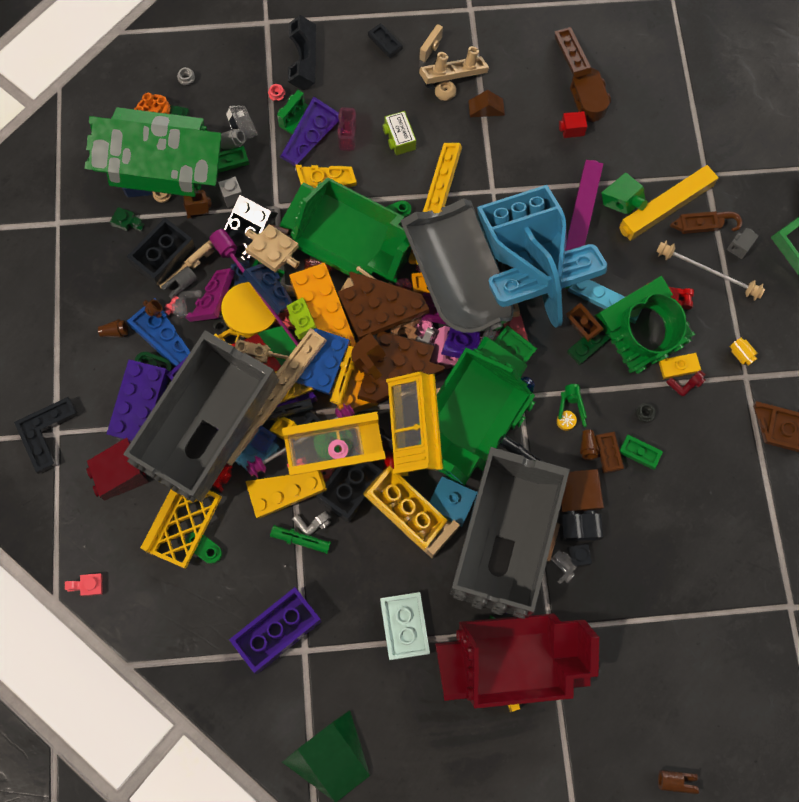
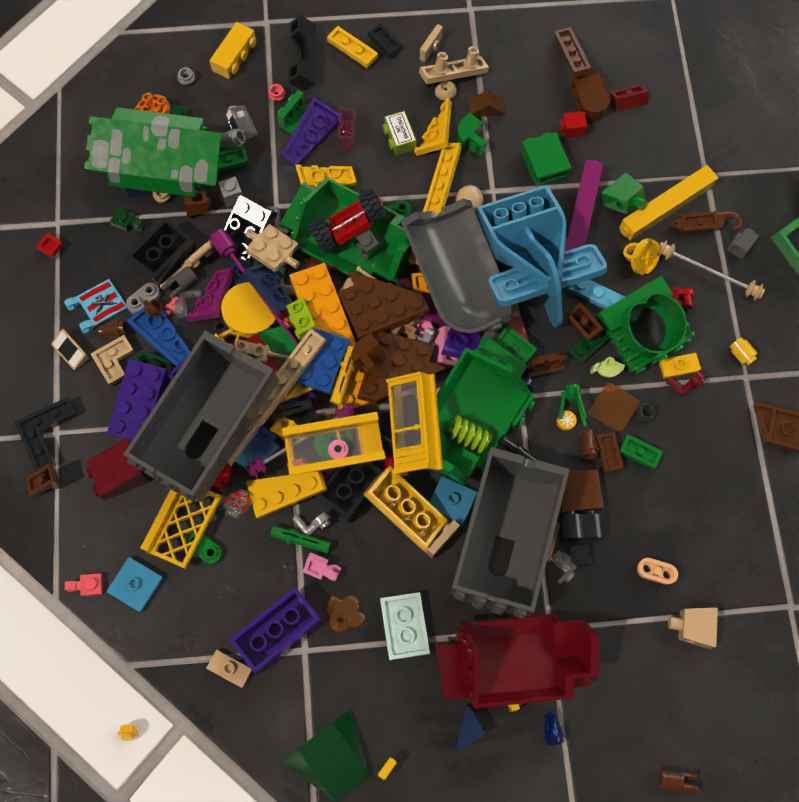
(42, 480): none -> reddish brown slope
(49, 245): none -> red plate
(69, 350): none -> slope
(99, 303): none -> medium azure flag
(109, 356): none -> tan plate
(128, 732): none -> yellow plate
(134, 584): none -> dark azure plate
(142, 295): none -> light grey plate
(229, 668): none -> tan plate
(233, 50): none -> yellow brick
(237, 503): none -> clear head
(317, 567): none -> bright pink plate
(346, 610): none -> clear orange plate
(348, 221): none -> plate
(352, 47): none -> yellow plate
(367, 244): none -> dark grey brick
(389, 765): none -> yellow tile
(438, 131): none -> yellow wing
(468, 133): none -> green brick
(469, 433): none -> lime piece
(469, 729): none -> dark blue slope
(471, 193): none -> tan hair
(545, 159): none -> green brick
(545, 364): none -> reddish brown hinge
(553, 732): none -> clear blue cone
(608, 368): none -> yellowish green piece
(614, 407): none -> clear orange plate
(630, 97): none -> dark red slope
(644, 255): none -> yellow tile
(656, 571): none -> light nougat plate
(696, 626): none -> tan torso

